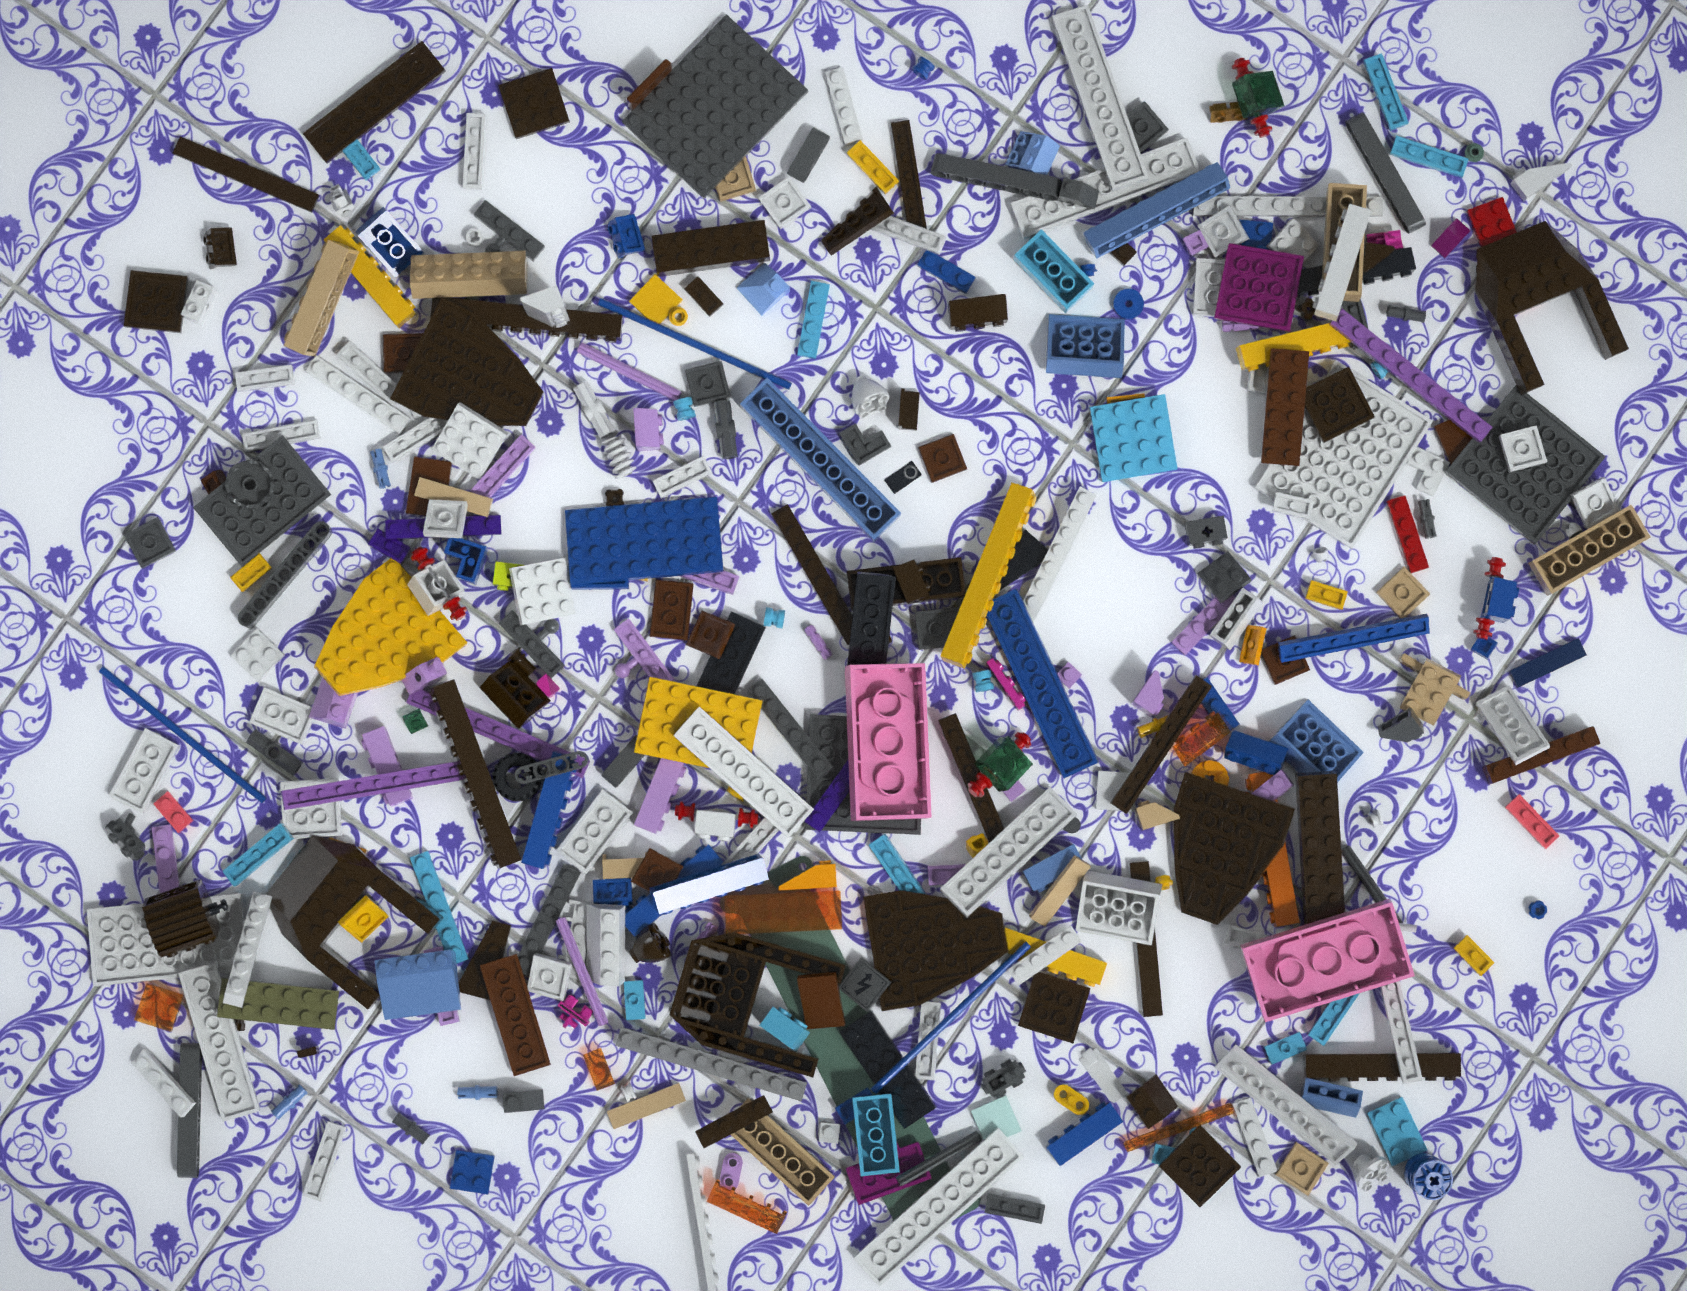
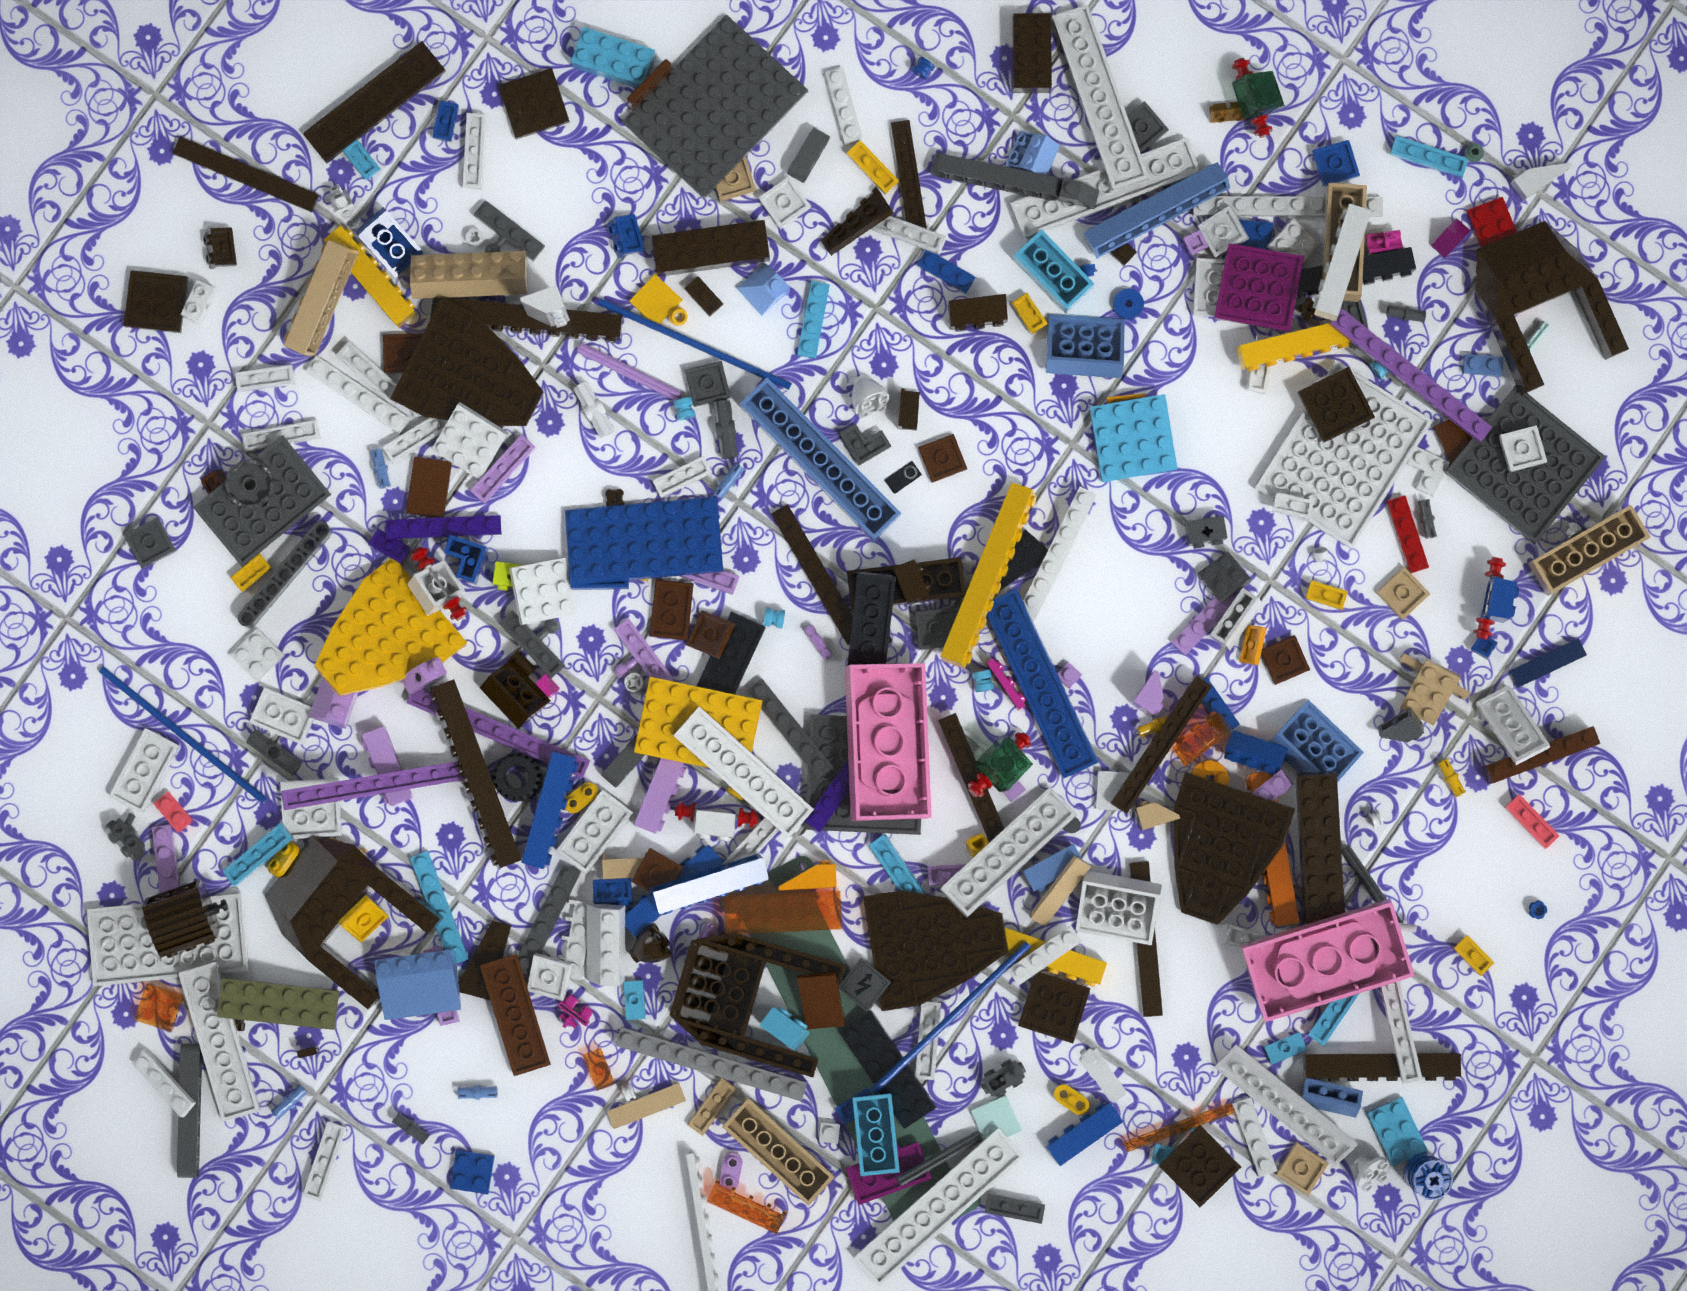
(247, 949): white brick -> none
(283, 859): none -> yellow plate
(415, 721): clear green plate -> none
(437, 491): tan tile -> none
(445, 121): none -> blue plate
(445, 518): white plate -> none
(523, 1101): dark grey slope -> none
(551, 765): dark grey beam -> none
(581, 798): none -> yellow plate
(582, 971): lavender axle -> none
(612, 58): none -> medium azure brick
(618, 457): white piece -> none
(634, 683): none -> white wheel
(647, 429): lavender slope -> none
(712, 1106): none -> tan tile
(728, 480): none -> medium blue pin
(733, 1121): dark brown plate -> none
(1029, 313): none -> yellow plate
(1031, 53): none -> dark brown brick
(1151, 1101): dark brown slope -> none
(1165, 881): yellow plate -> none
(1228, 326): lavender axle -> none
(1285, 407): reddish brown plate -> none
(1336, 163): none -> blue plate
(1353, 638): blue plate -> none
(1375, 254): dark brown slope -> none
(1385, 92): medium azure plate -> none
(1385, 173): dark grey beam -> none
(1451, 777): none -> yellow pin
(1483, 365): none -> medium blue plate
(1537, 334): none -> light aqua axle
(1595, 502): white tile -> none

